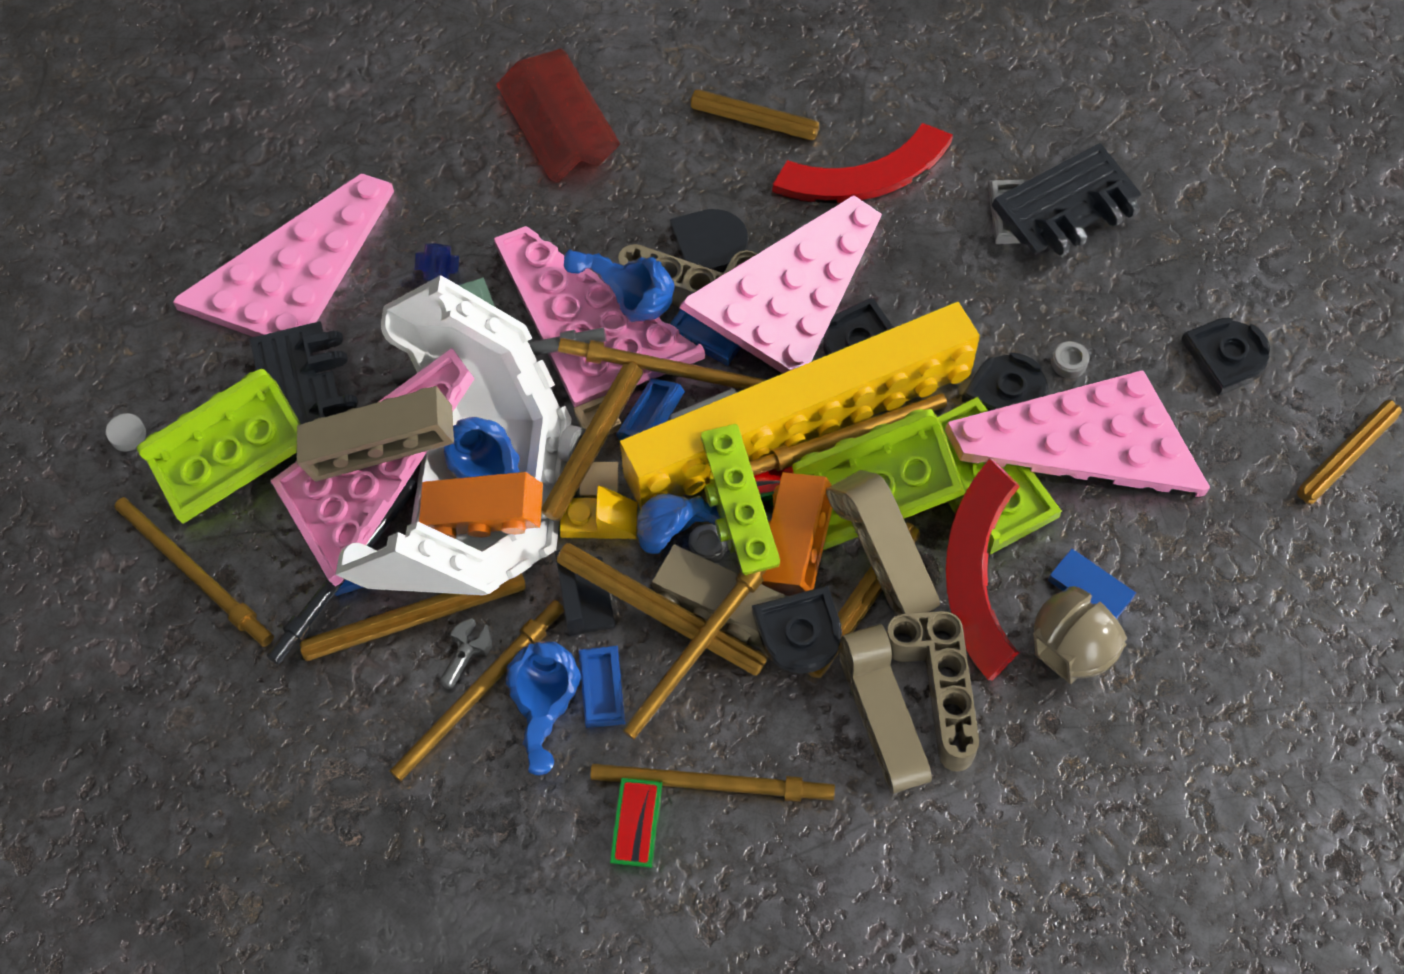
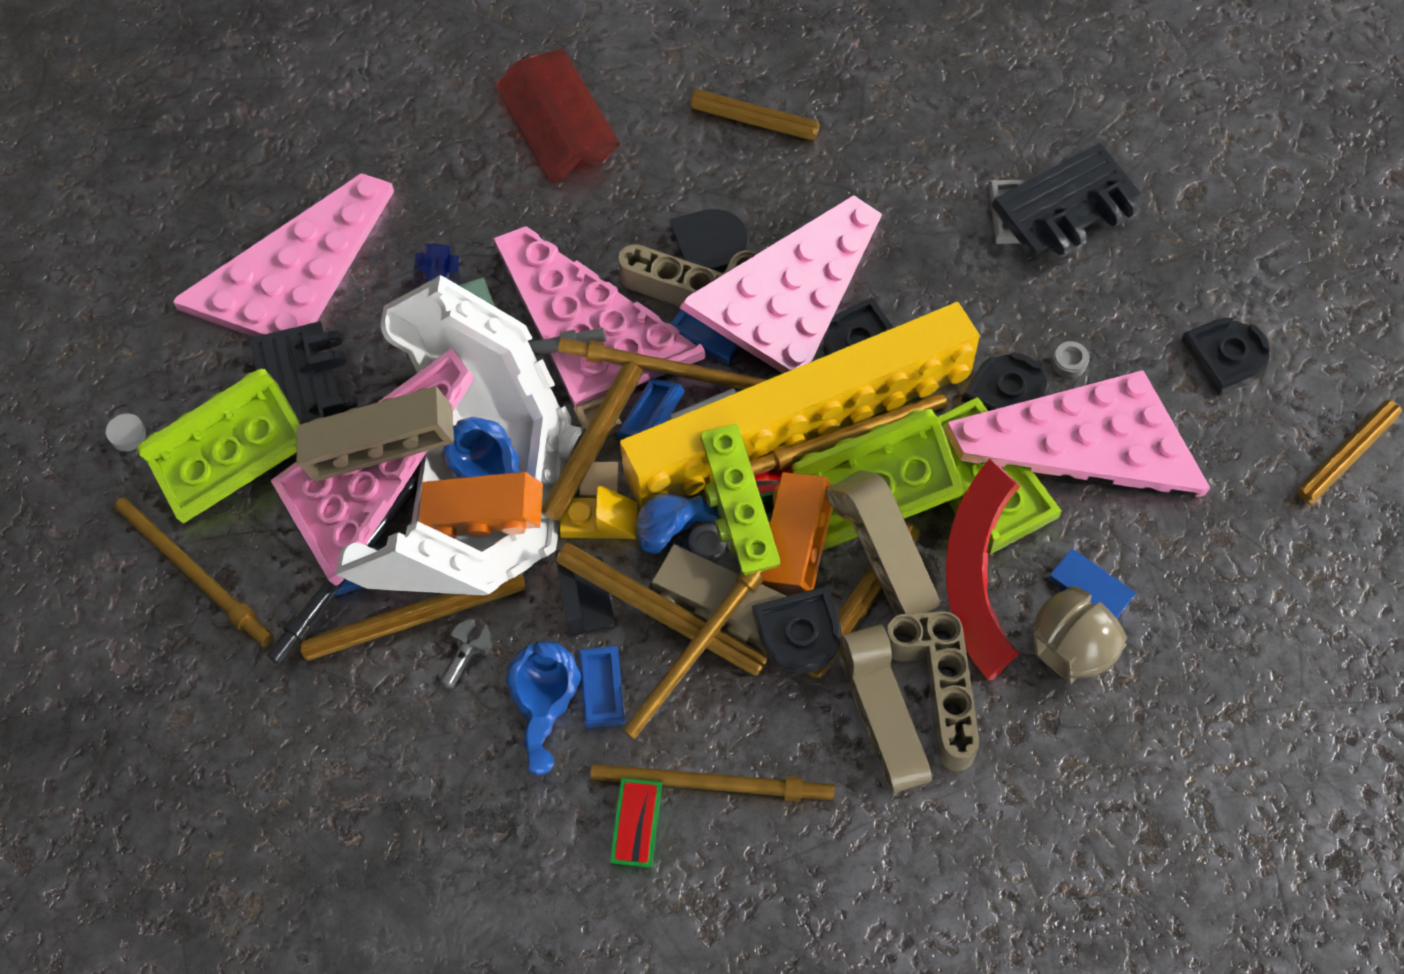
(530, 633): pearl gold bar -> none
(640, 285): blue hair -> none
(868, 179): red tile -> none

